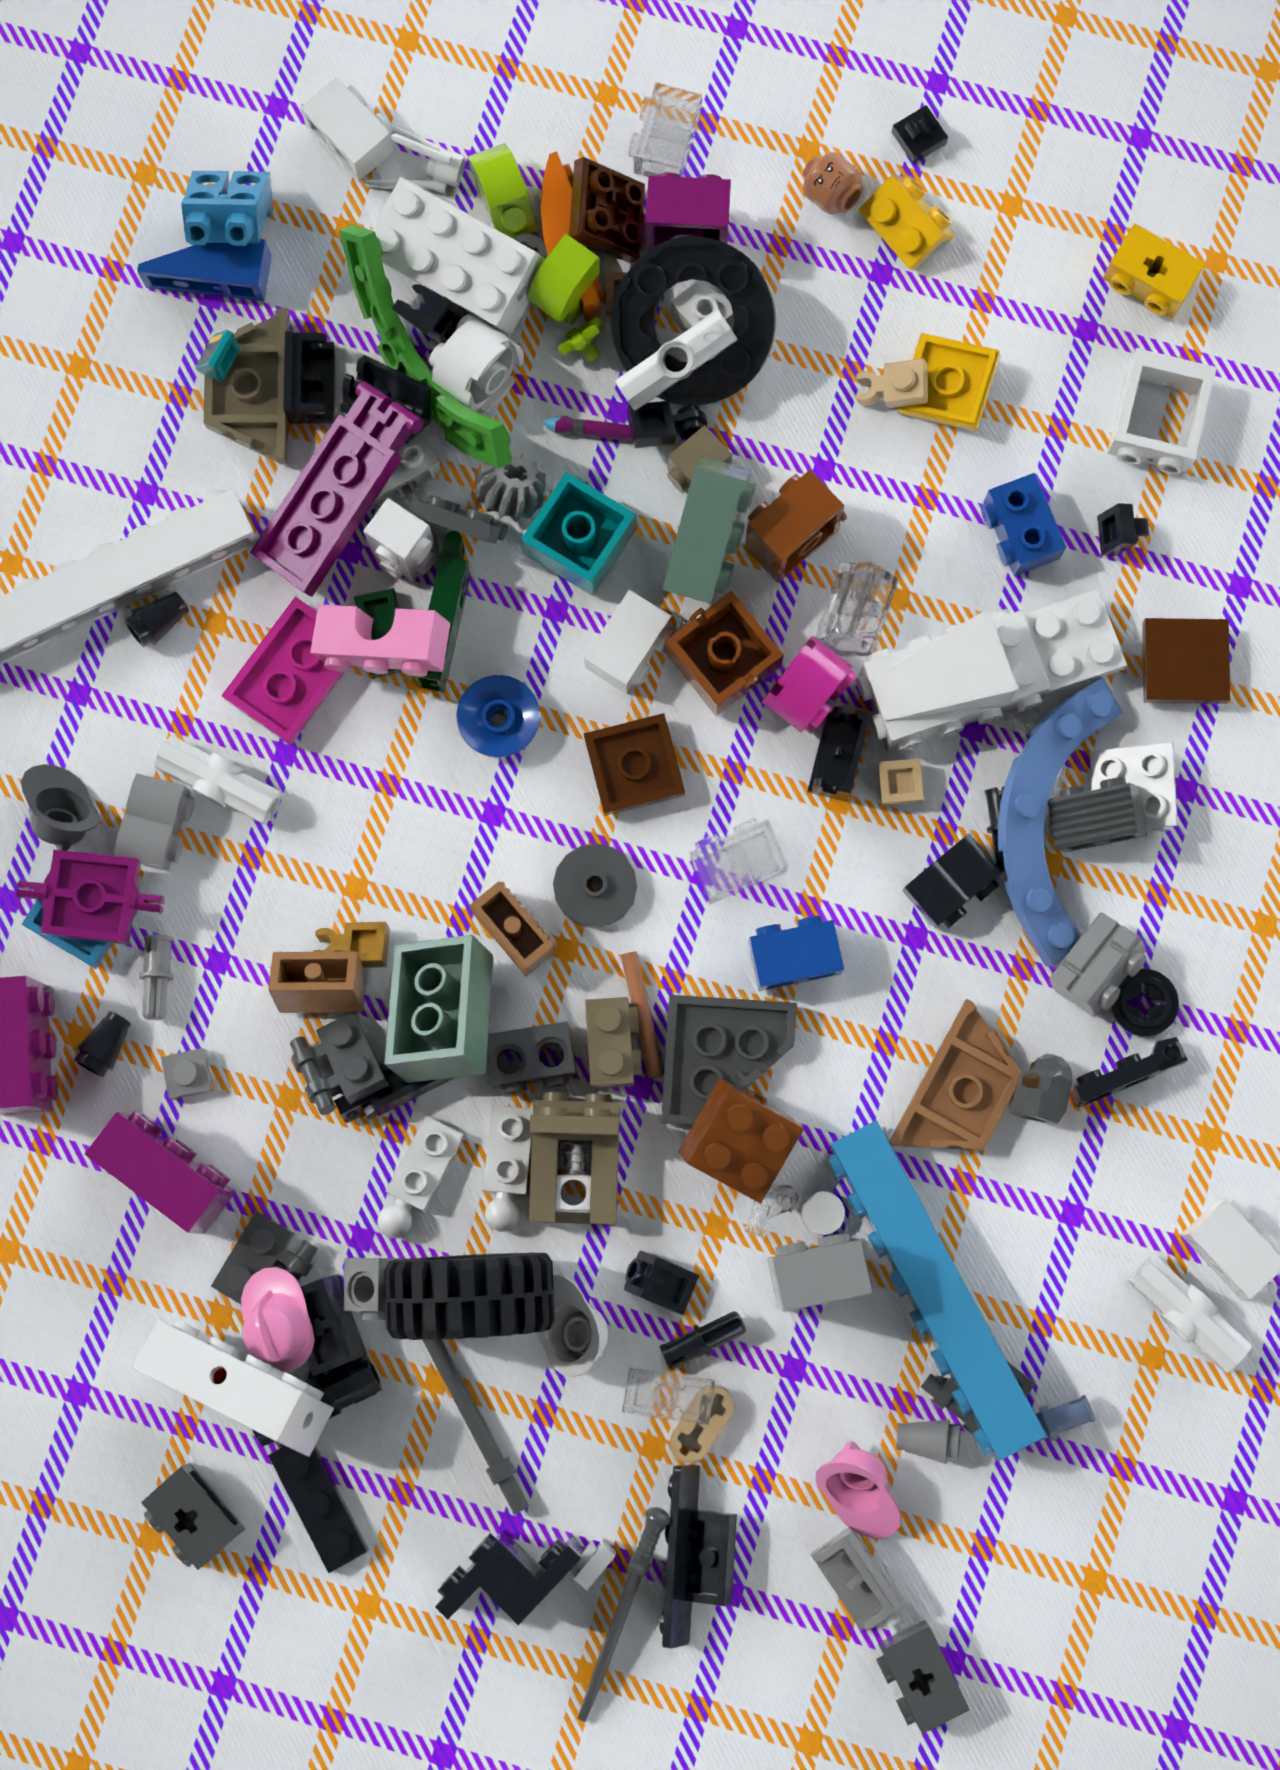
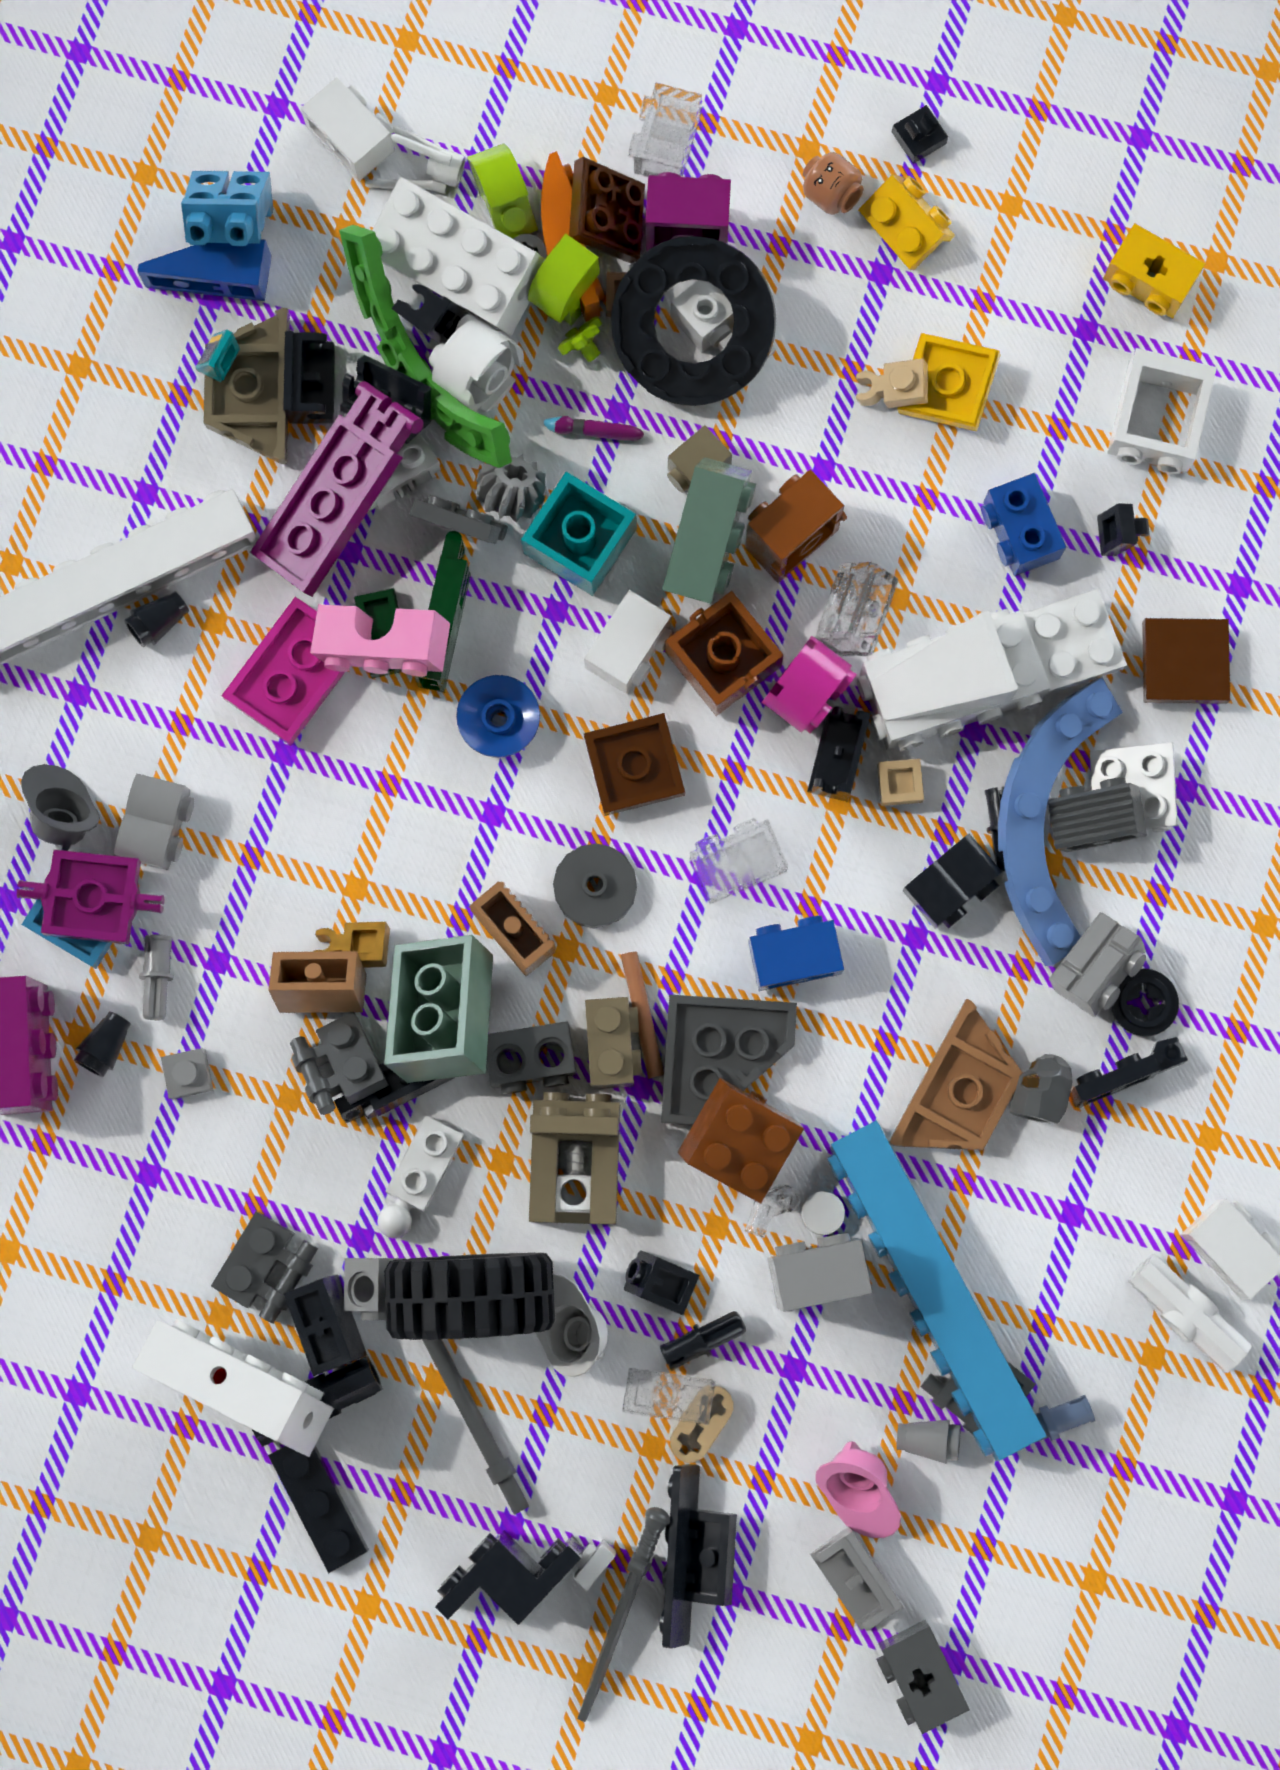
(161, 1171): magenta brick -> none
(213, 1527): dark grey brick -> none
(218, 779): white piece -> none
(276, 1319): bright pink piece -> none
(400, 541): white brick -> none
(507, 1164): white plate -> none
(652, 376): white piece -> none
(657, 426): black plate -> none

